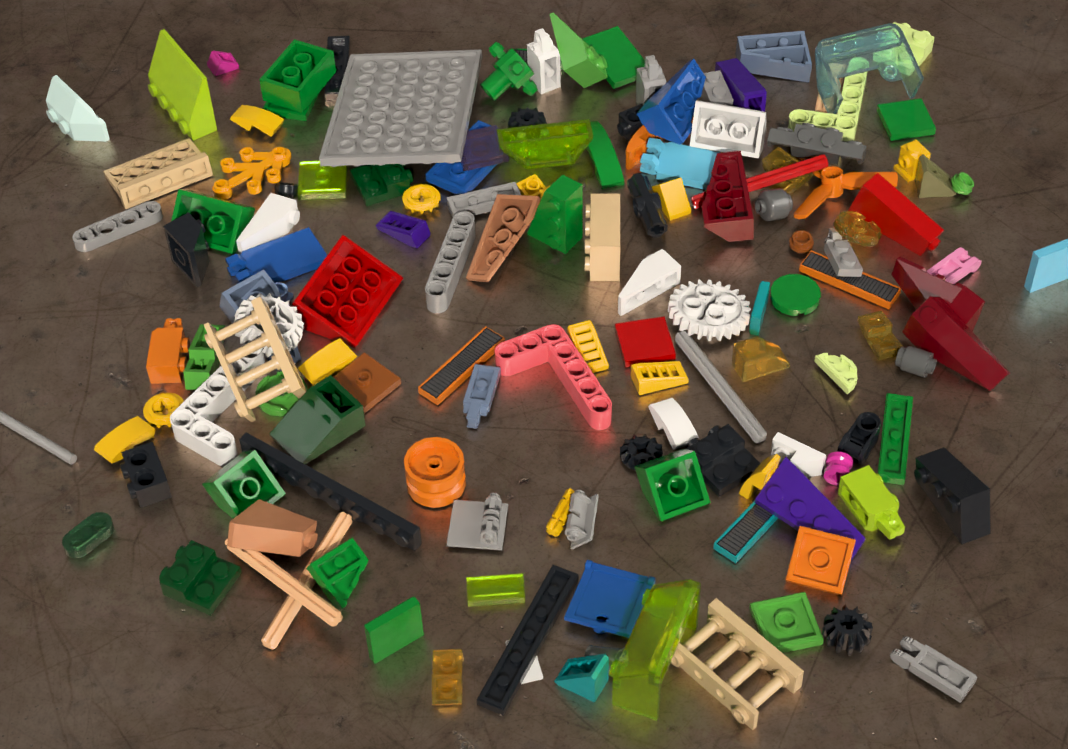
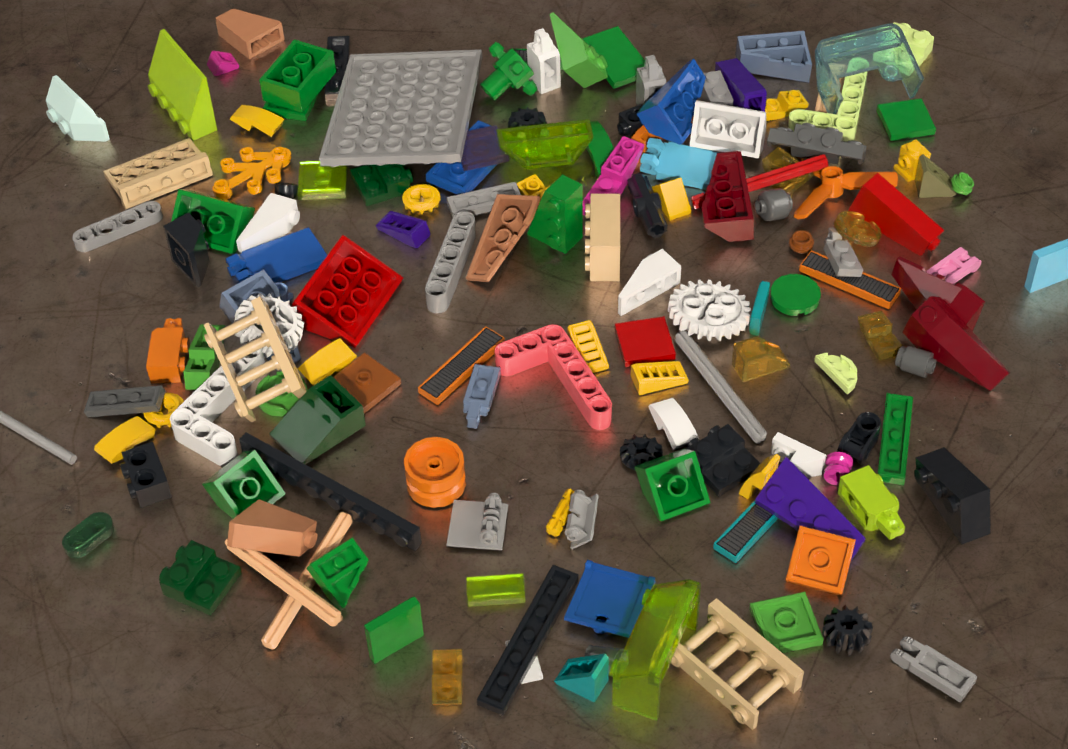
(124, 401): none -> dark grey tile
(249, 32): none -> nougat slope
(616, 169): none -> dark pink slope
(784, 104): none -> yellow slope

